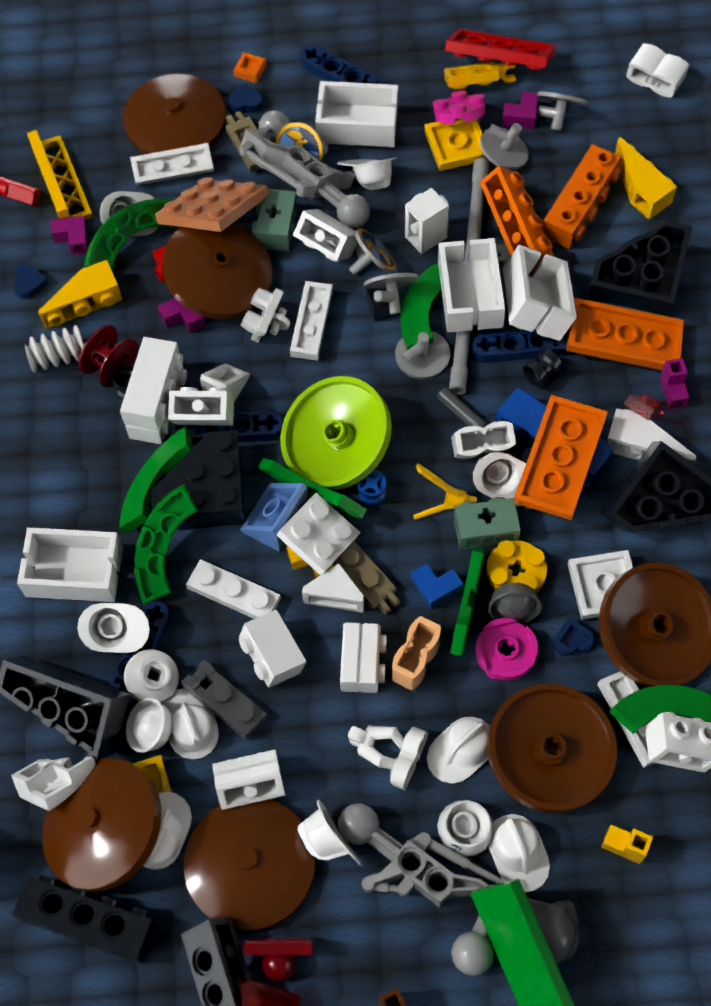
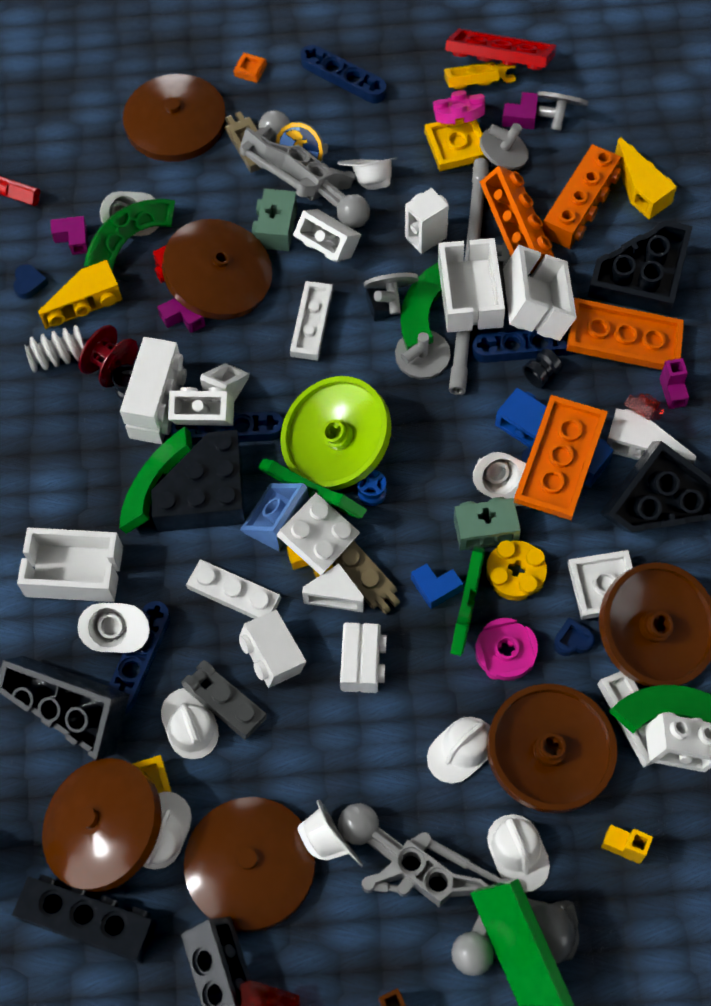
(51, 178): yellow fence -> none
(51, 781): white slope -> none
(141, 686): white piece -> none
(148, 725): white hat -> none
(154, 542): green tile -> none
(172, 164): white plate -> none
(212, 204): nougat plate -> none
(245, 99): dark blue tile -> none
(248, 779): white brick -> none
(259, 324): white hips -> none
(279, 959): dark red tile -> none
(357, 113): white piece -> none
(371, 250): shield -> none
(410, 747): white piece -> none
(412, 657): light nougat brick -> none
(453, 496): yellow plant -> none
(460, 409): dark grey piece -> none
(465, 827): white hat -> none
(475, 440): white brick -> none
(515, 602): dark grey hat -> none
(657, 70): white brick -> none

